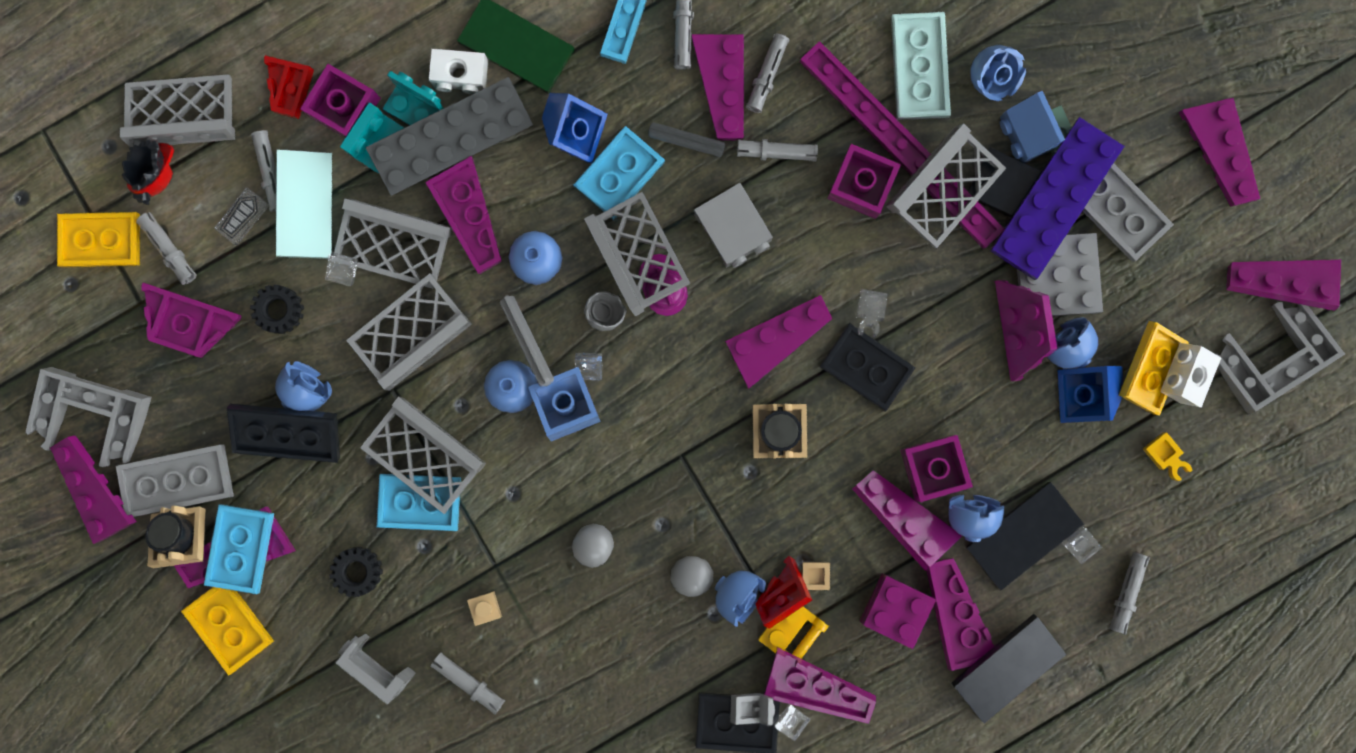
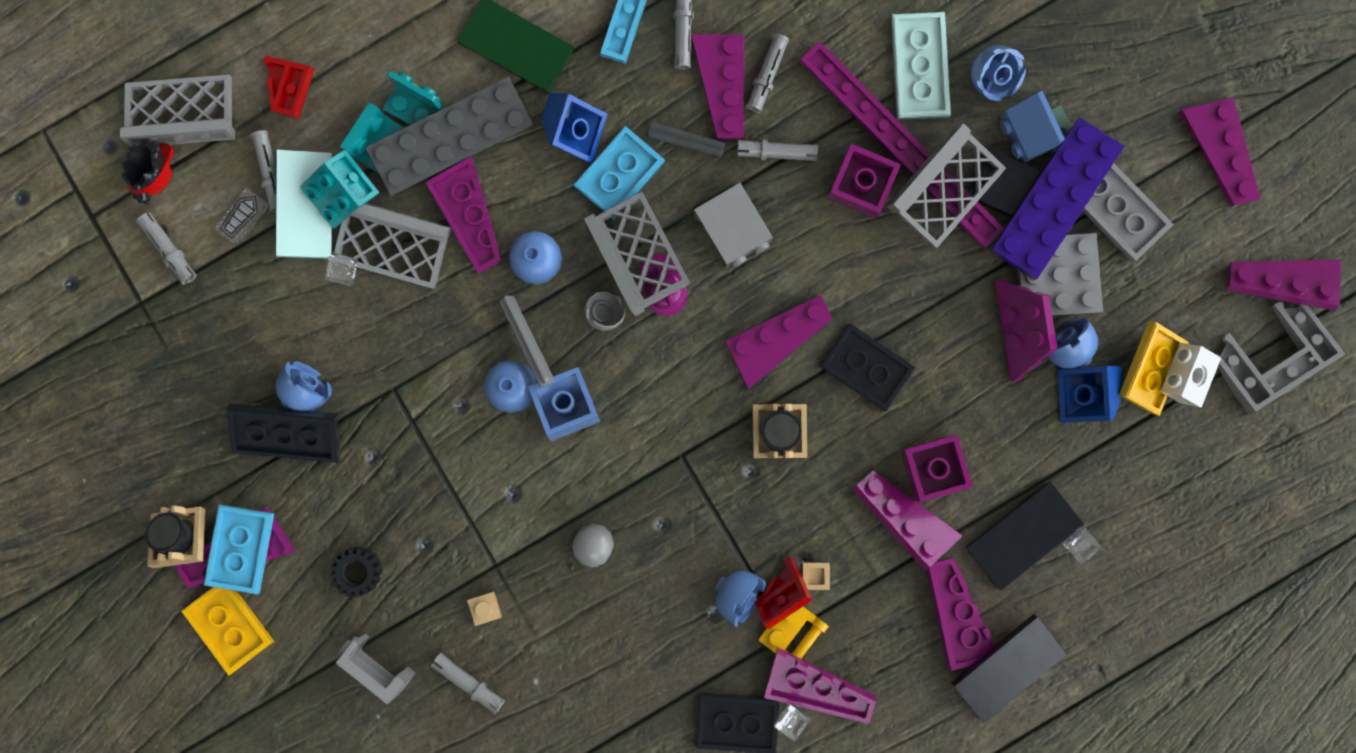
(61, 388): light grey wedge -> none
(96, 504): magenta wing -> none
(98, 239): yellow tile -> none
(175, 480): light grey plate -> none
(184, 322): magenta wing -> none
(261, 309): black tyre -> none
(338, 100): magenta brick -> none
(338, 188): none -> teal bracket
(406, 509): medium azure tile -> none
(422, 351): light grey fence -> none
(434, 434): light grey fence -> none
(445, 62): white brick -> none
(590, 365): clear plate -> none
(691, 576): light grey hair -> none
(752, 709): light grey bracket -> none
(871, 308): clear plate -> none
(897, 611): magenta brick -> none
(975, 517): medium blue cylinder -> none
(1127, 599): light grey pin -> none
(1165, 453): yellow plate -> none

